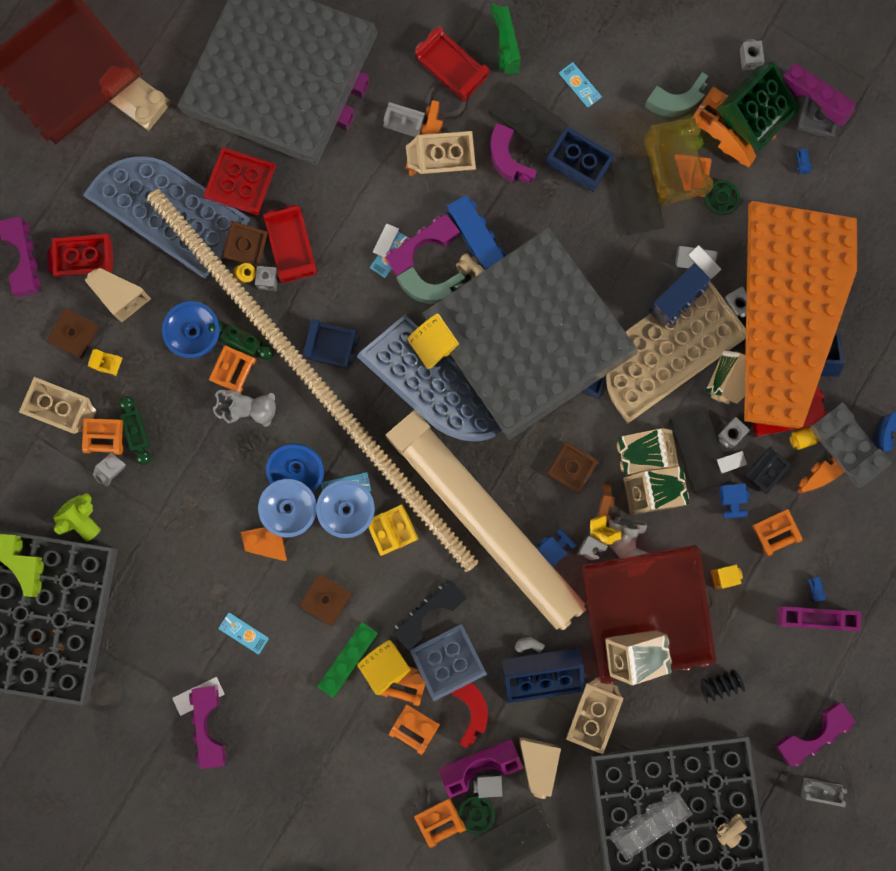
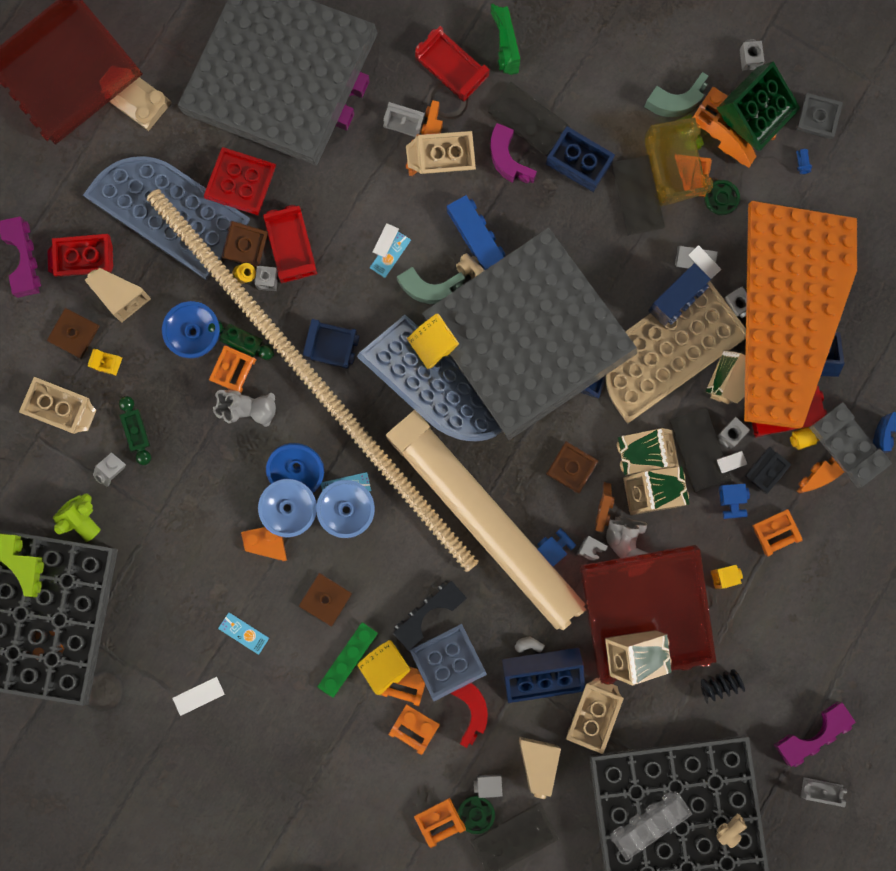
(102, 430): orange plate -> none
(210, 752): magenta arch -> none
(392, 530): yellow slope -> none
(440, 231): magenta arch -> none
(460, 773): magenta arch -> none
(580, 84): medium azure sticker -> none
(602, 533): yellow bracket -> none
(817, 589): blue pin -> none
(819, 618): magenta arch -> none
(835, 104): magenta arch -> none

